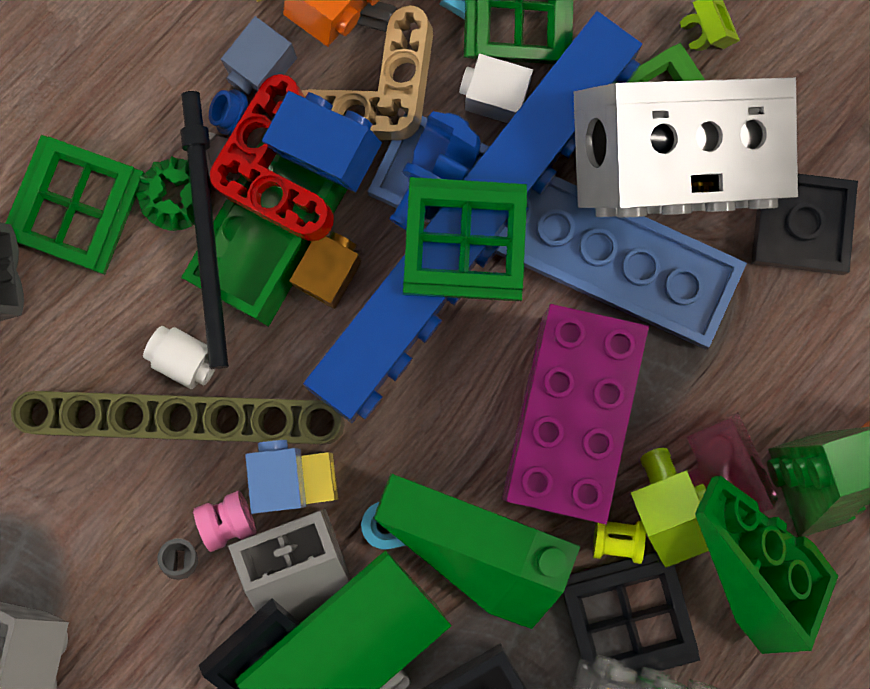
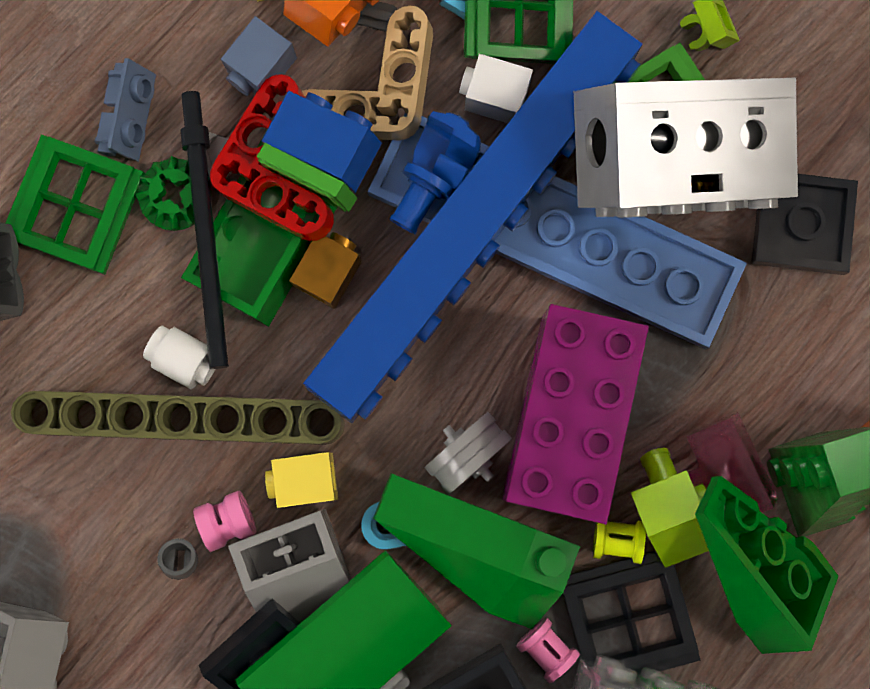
(130, 92): none -> sand blue hinge
(227, 110): blue plate -> none
(275, 477): medium blue brick -> none
(325, 186): none -> bright green tile
(463, 282): green piece -> none
(468, 453): none -> light grey wheel
(548, 650): none -> bright pink bush

